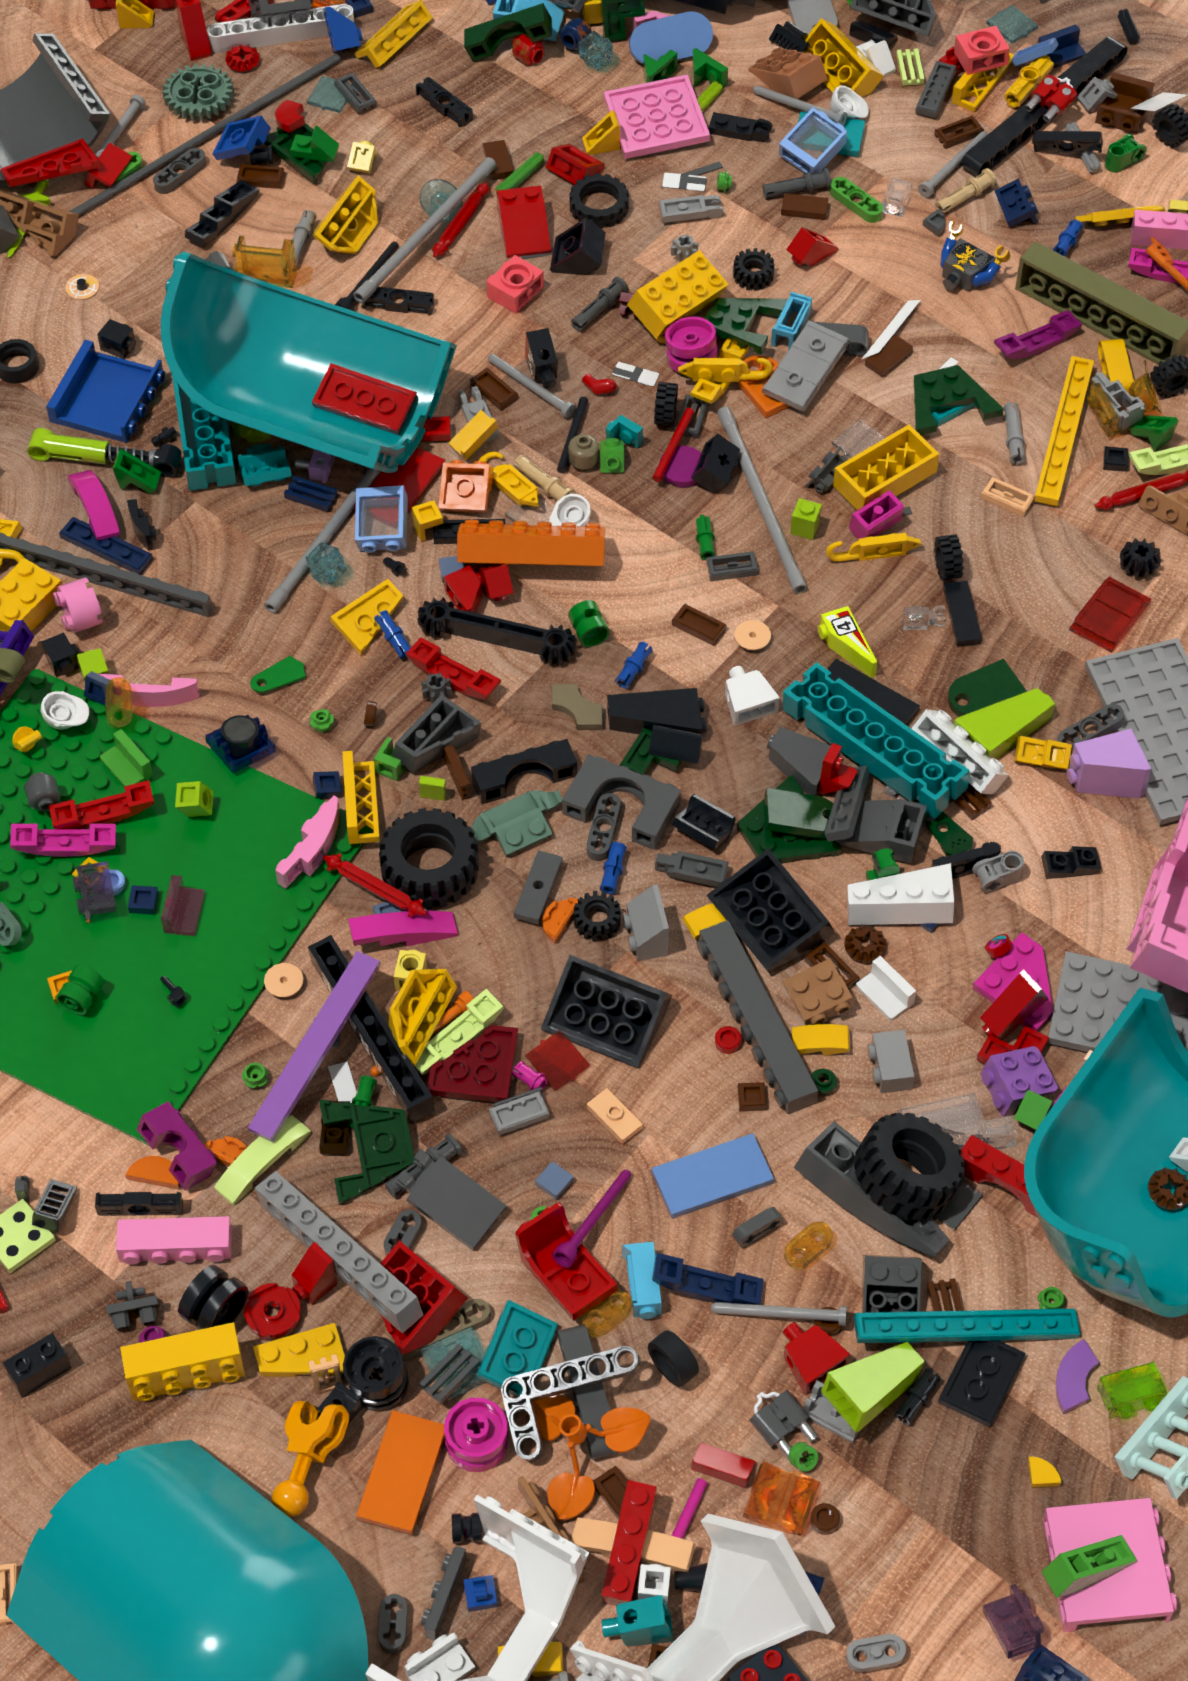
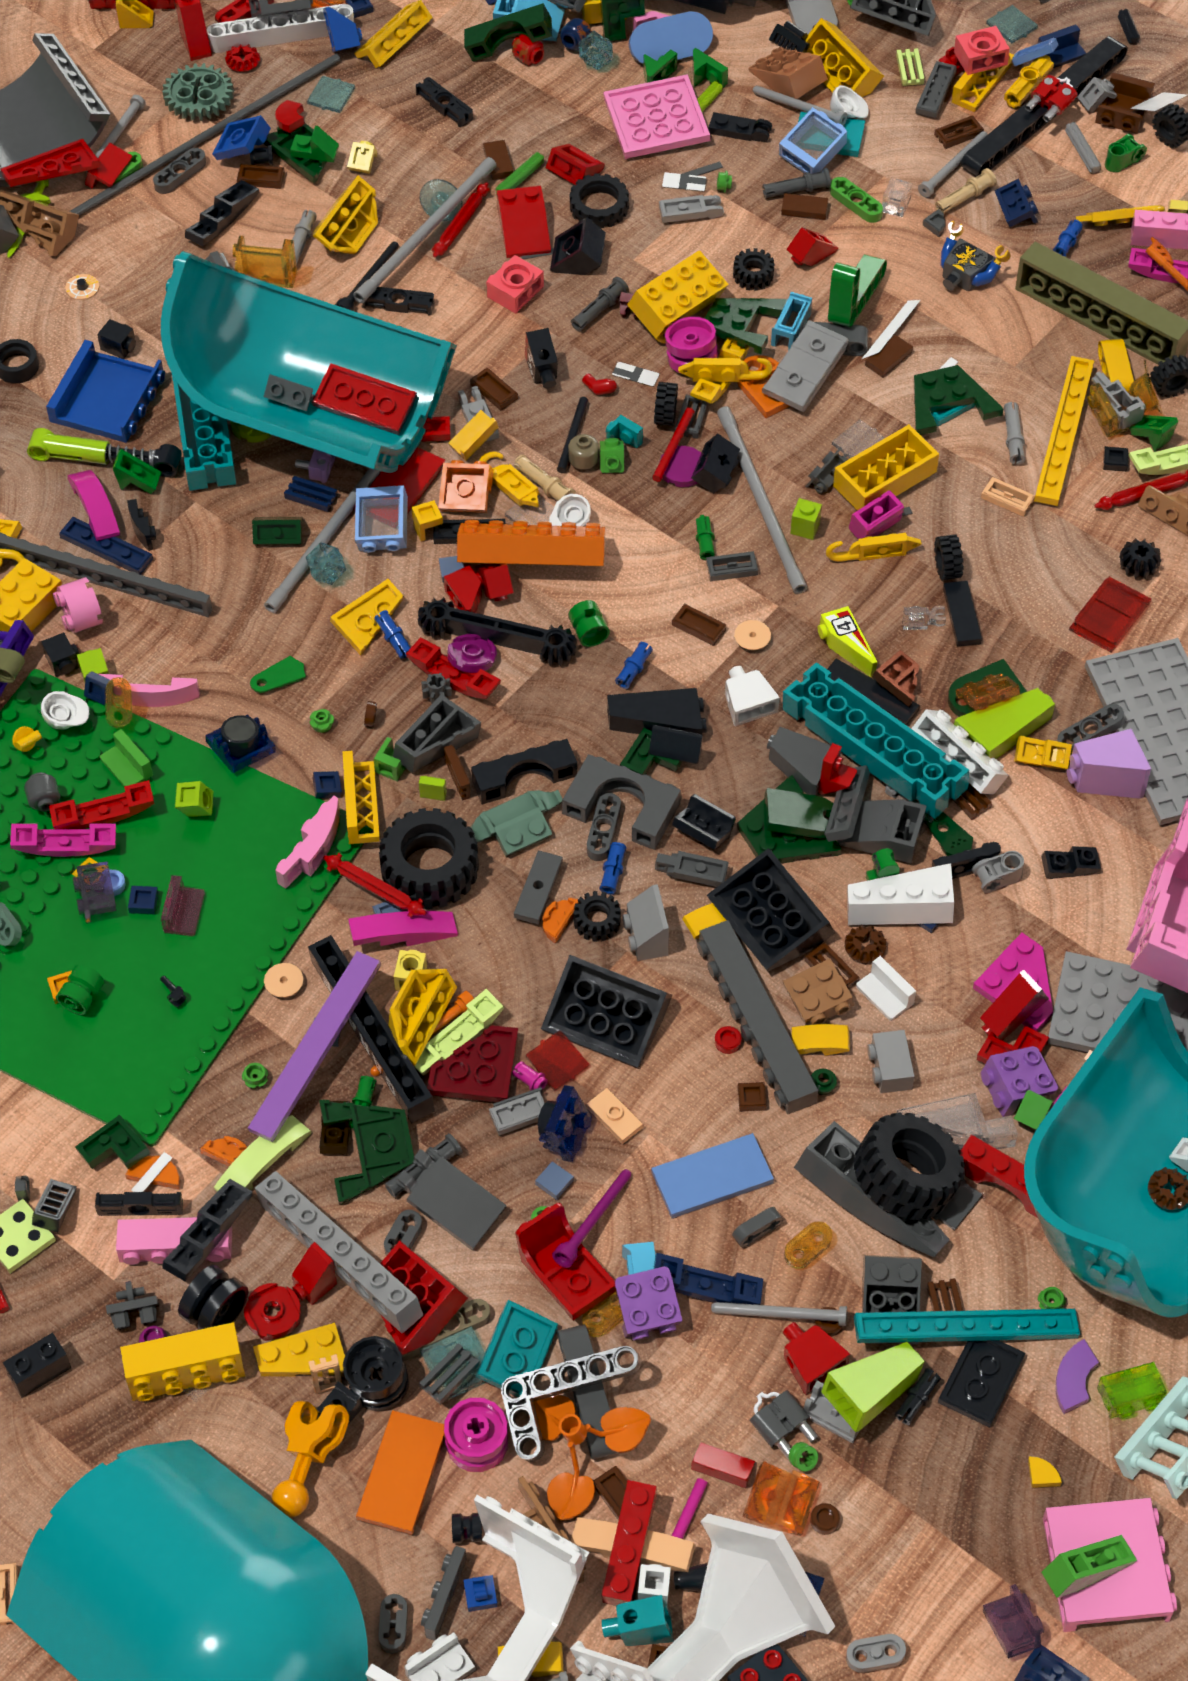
(113, 1138): none -> dark green plate
(151, 1174): none -> white sticker
(166, 434): black piece -> none
(166, 1127): magenta arch -> none
(207, 1231): none -> black slope
(263, 465): teal slope -> none
(277, 530): none -> dark green panel
(288, 392): none -> dark grey hinge
(343, 1081): white sticker -> none
(352, 95): dark grey tile -> none
(396, 567): black piece -> none
(471, 653): none -> magenta tile
(564, 1123): none -> clear blue piece
(567, 409): light grey bar -> none
(569, 700): dark tan tile -> none
(603, 136): yellow slope -> none
(648, 1303): none -> medium lavender bracket
(673, 1358): black tyre -> none
(683, 247): light grey gear -> none
(853, 288): none -> green beam
(867, 32): black slope -> none
(879, 56): white slope -> none
(899, 676): none -> copper wing
(988, 691): none -> clear orange plate
(998, 946): red tile -> none
(1040, 339): magenta slope -> none
(1080, 141): black piece -> none

